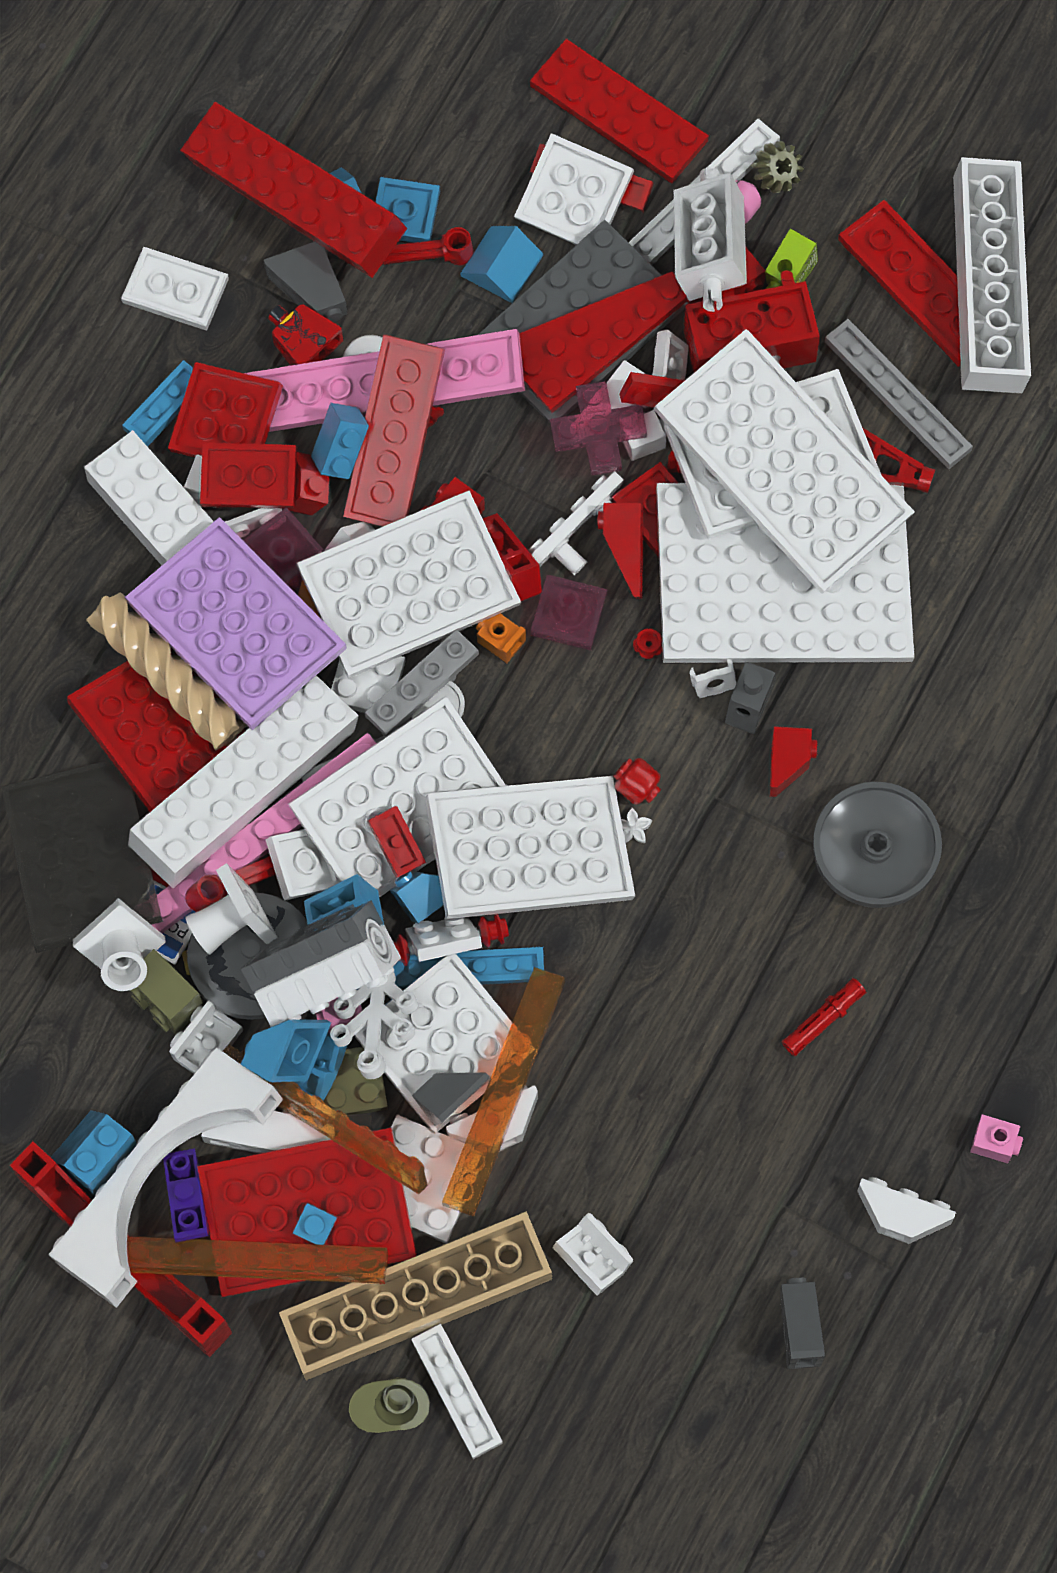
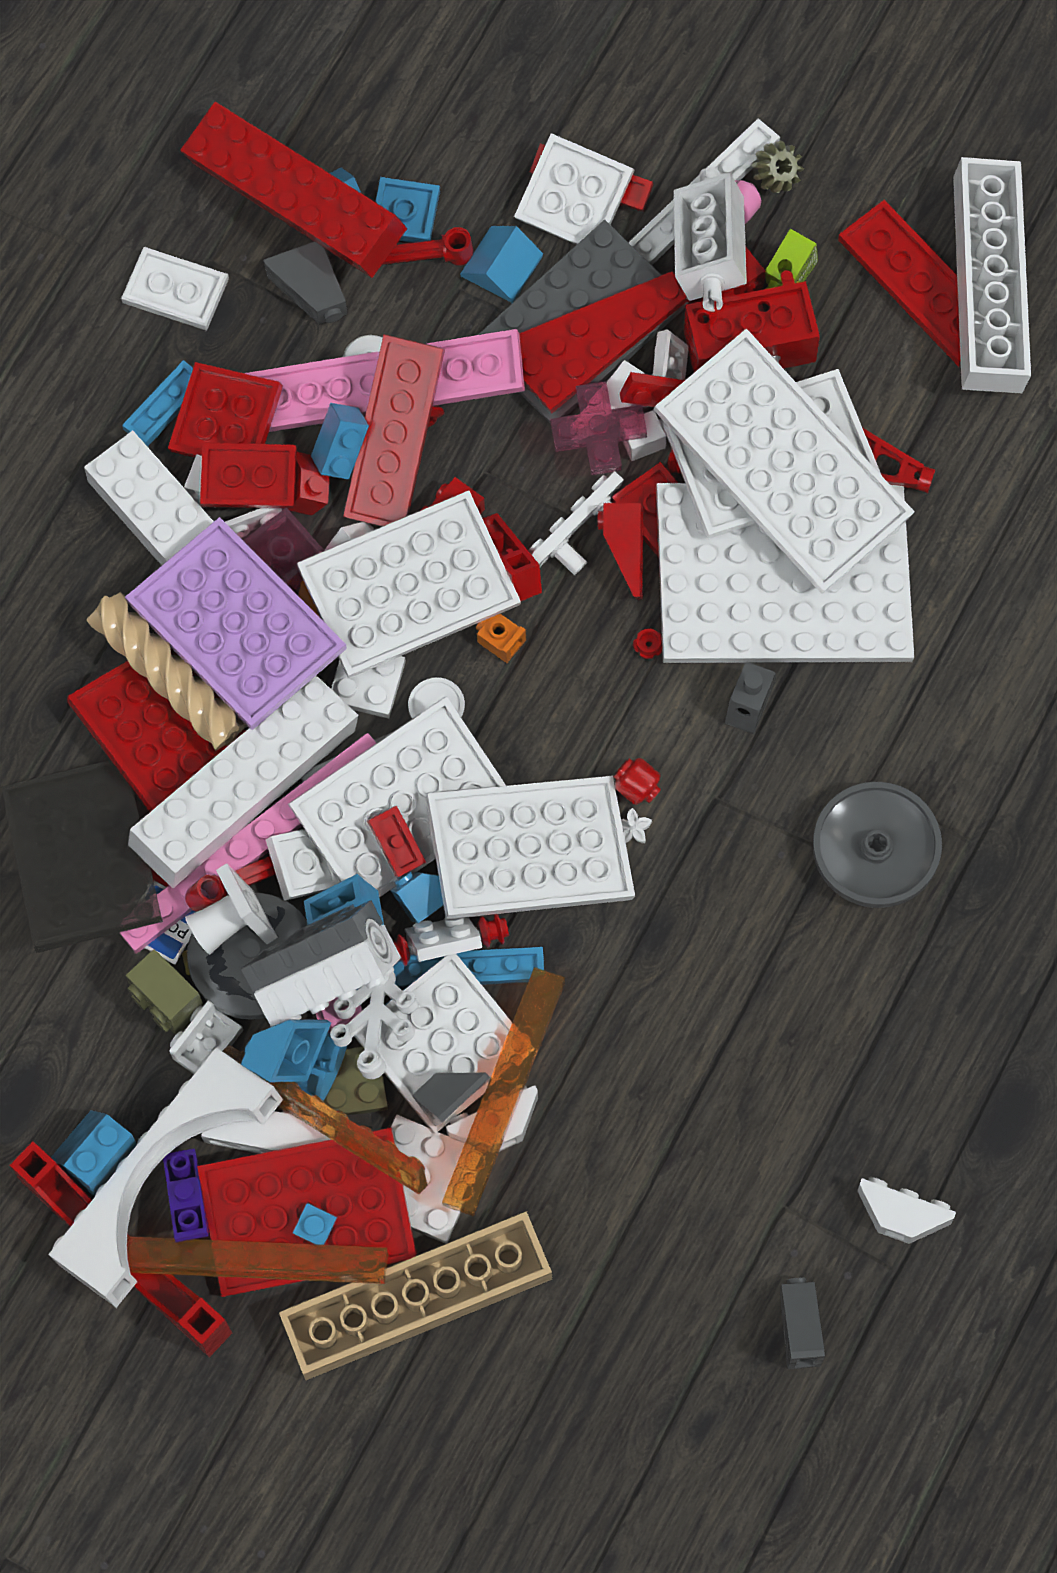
(118, 945): white plant -> none
(304, 334): red torso -> none
(389, 1405): olive piece -> none
(421, 683): light grey plate -> none
(457, 1391): white plate -> none
(569, 612): clear pink plate -> none
(593, 1254): white bracket -> none
(619, 111): red plate -> none
(701, 681): white piece -> none
(790, 756): red slope -> none
(830, 1011): red pin -> none
(898, 394): light grey plate -> none
(996, 1139): bright pink brick -> none

